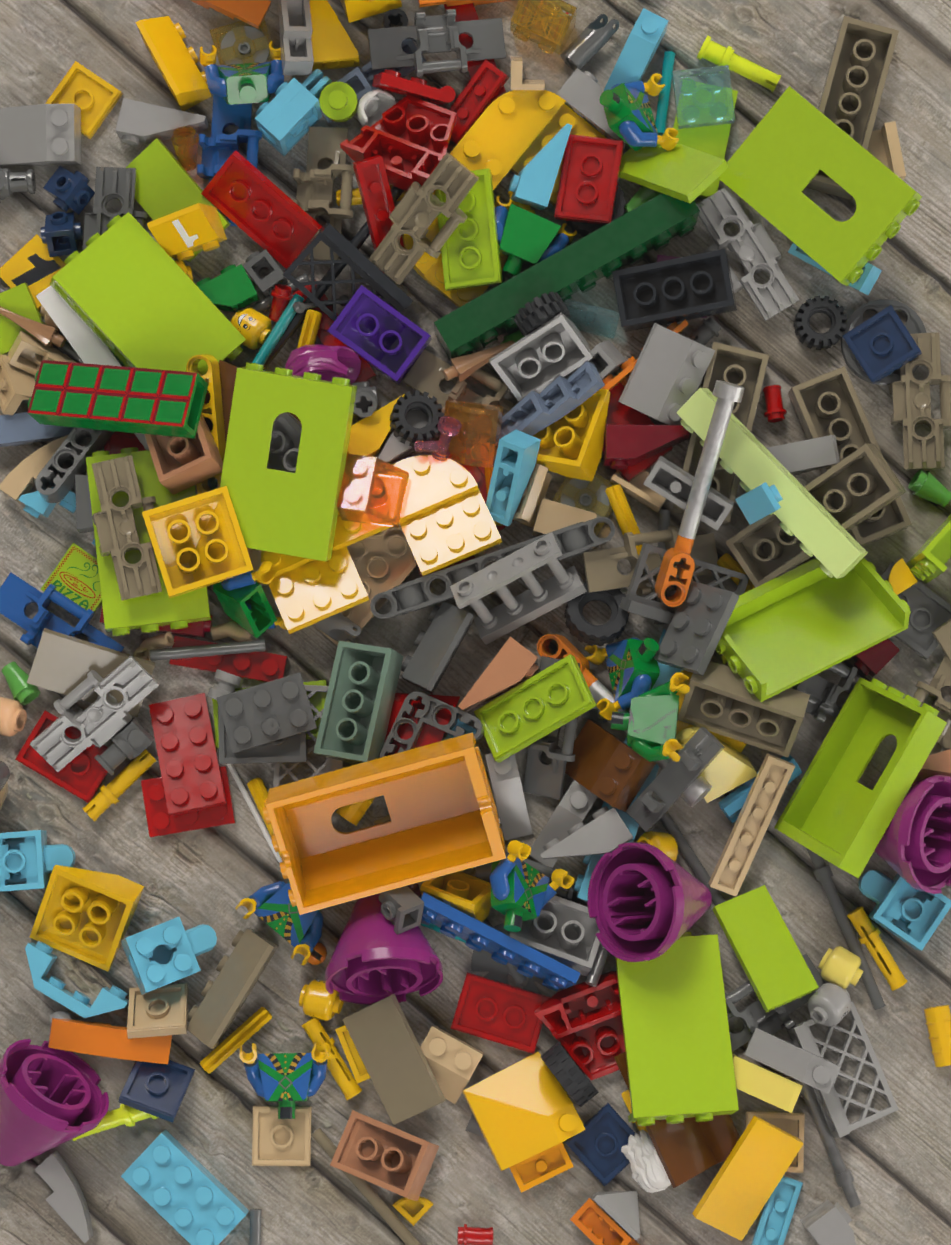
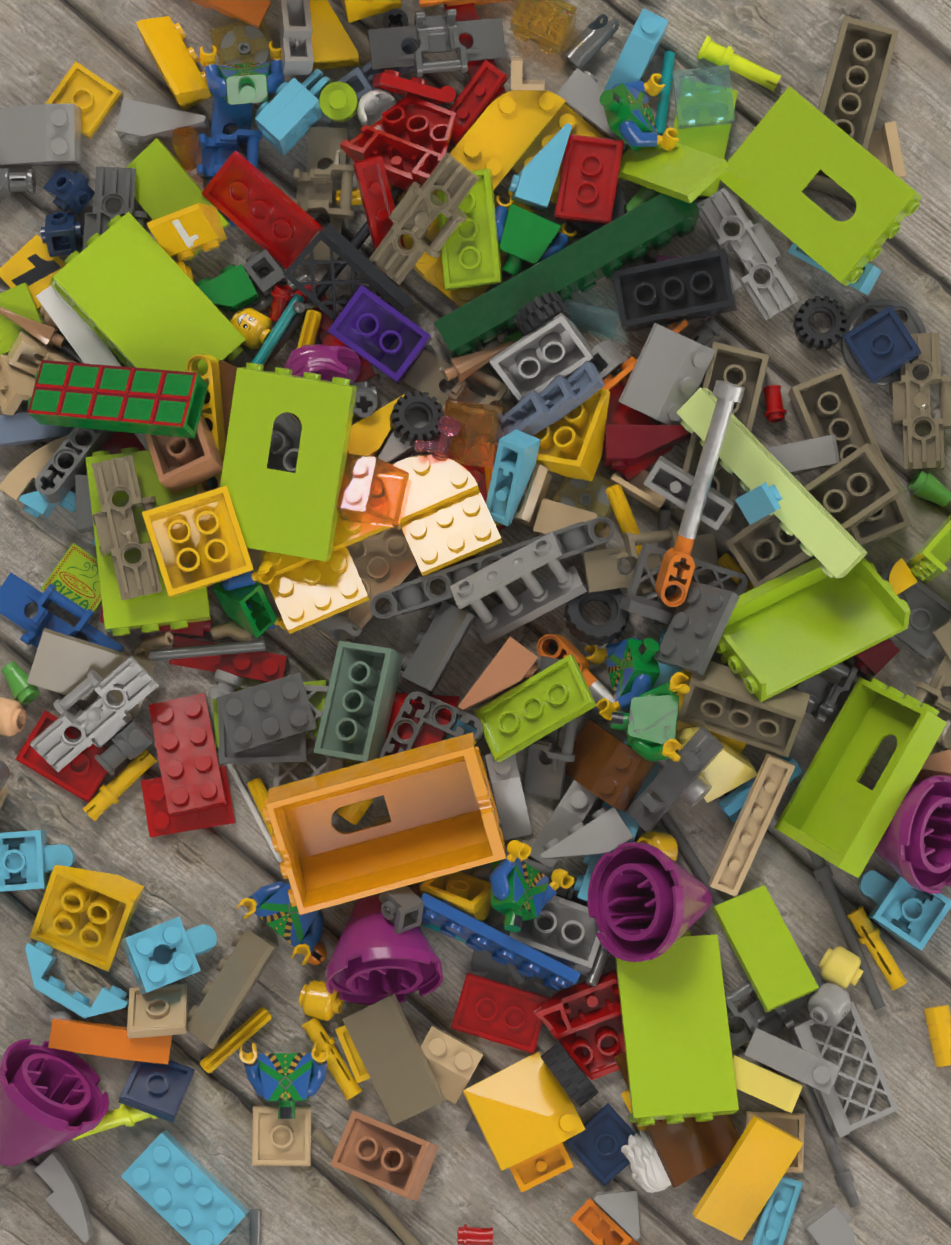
(412, 1209): yellow tile -> none

